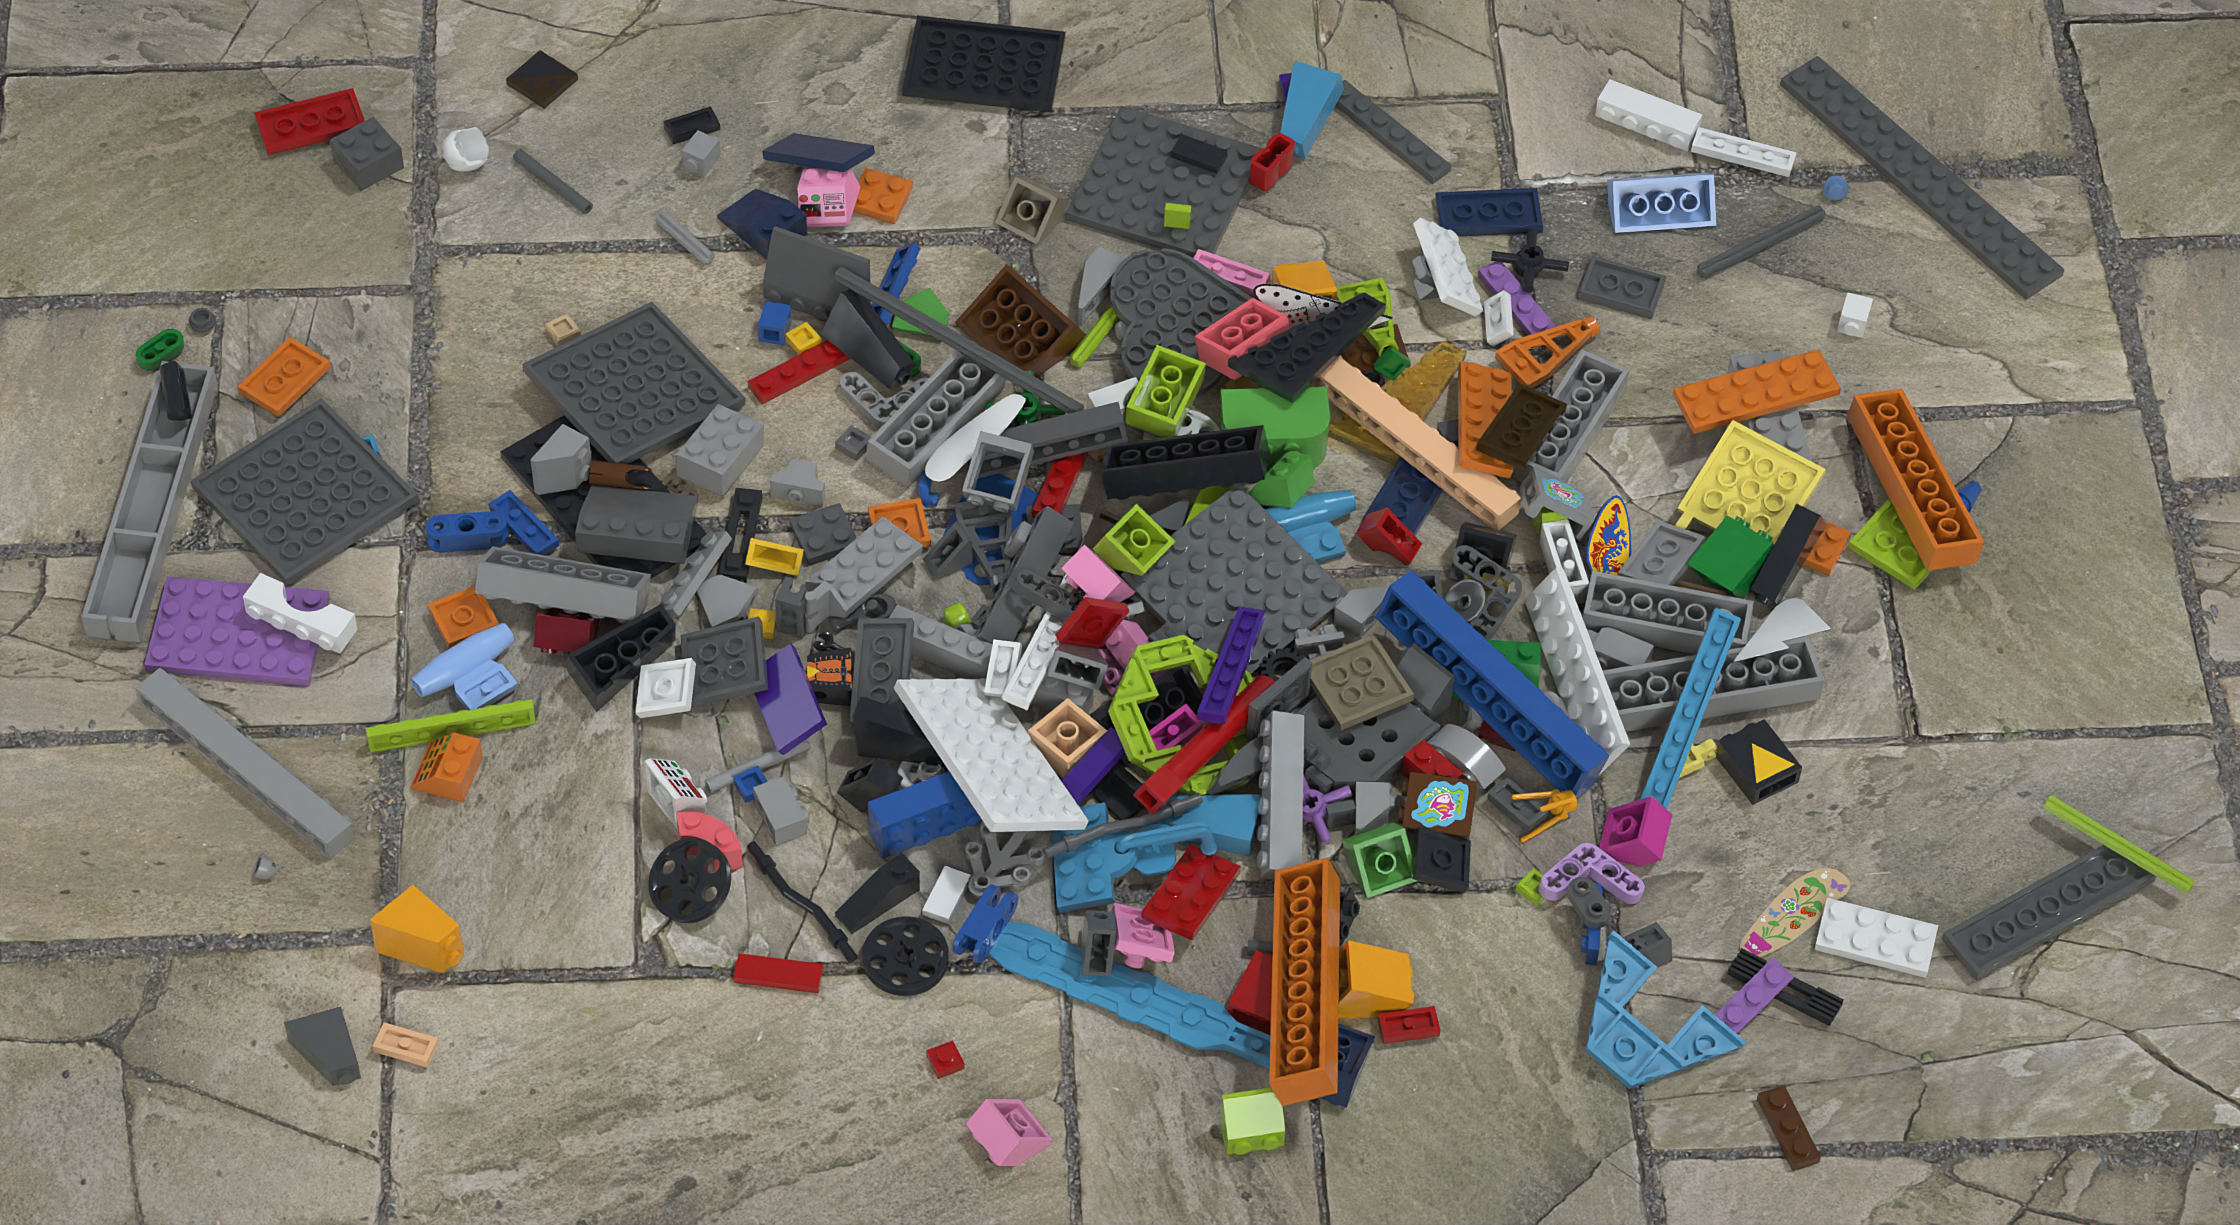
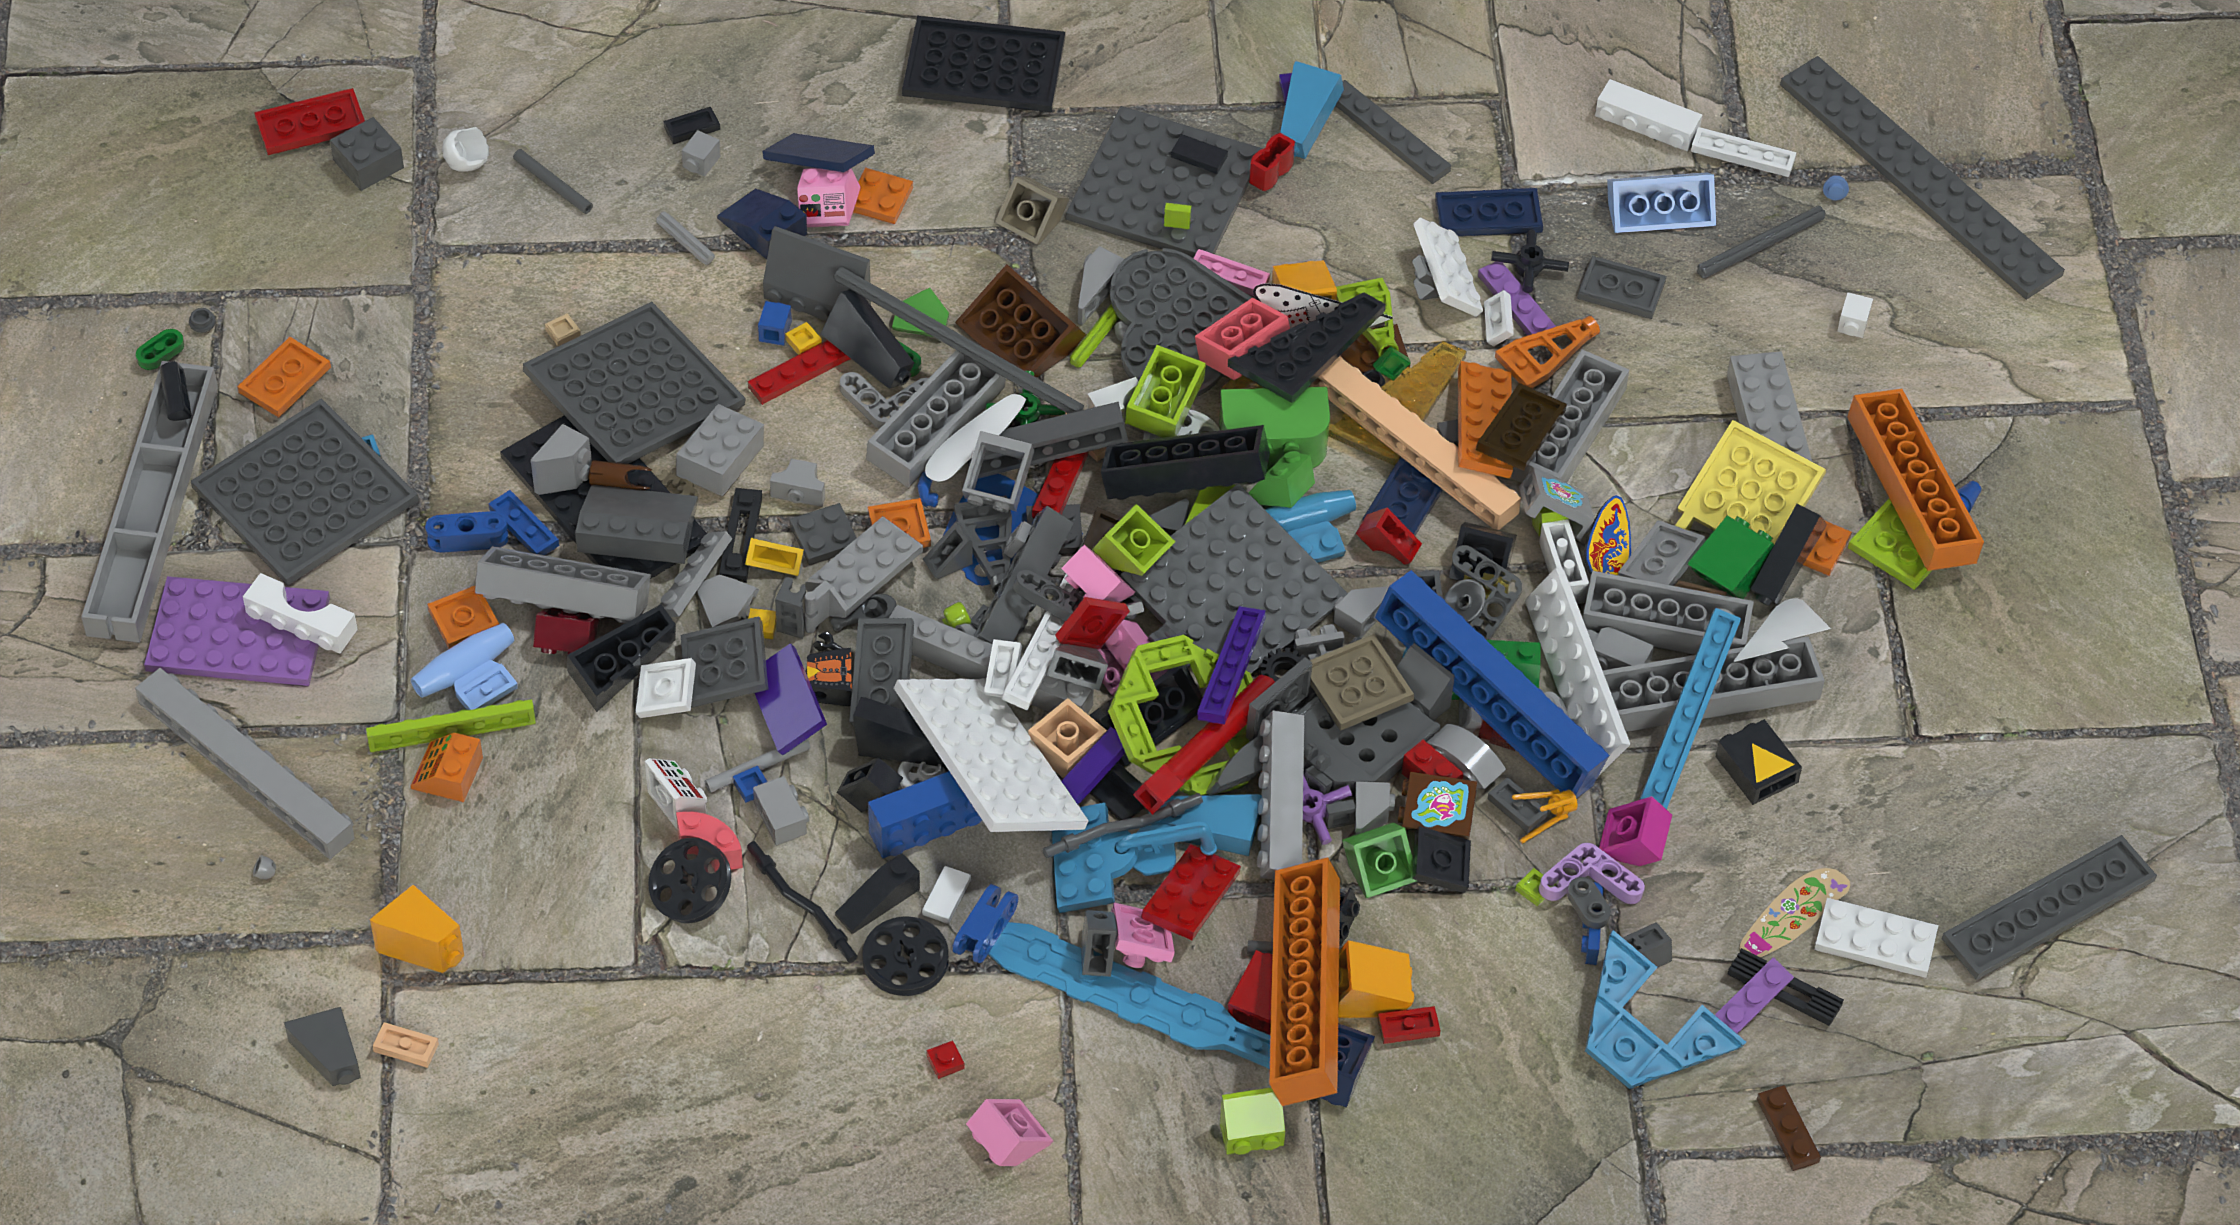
(542, 79): dark brown tile -> none
(778, 973): red tile -> none
(852, 442): flat silver plate -> none
(897, 276): blue plate -> none
(1001, 861): light grey plant -> none
(1176, 729): dark pink slope -> none
(1698, 755): light yellow plate -> none
(1756, 391): orange plate -> none
(2118, 844): lime axle -> none

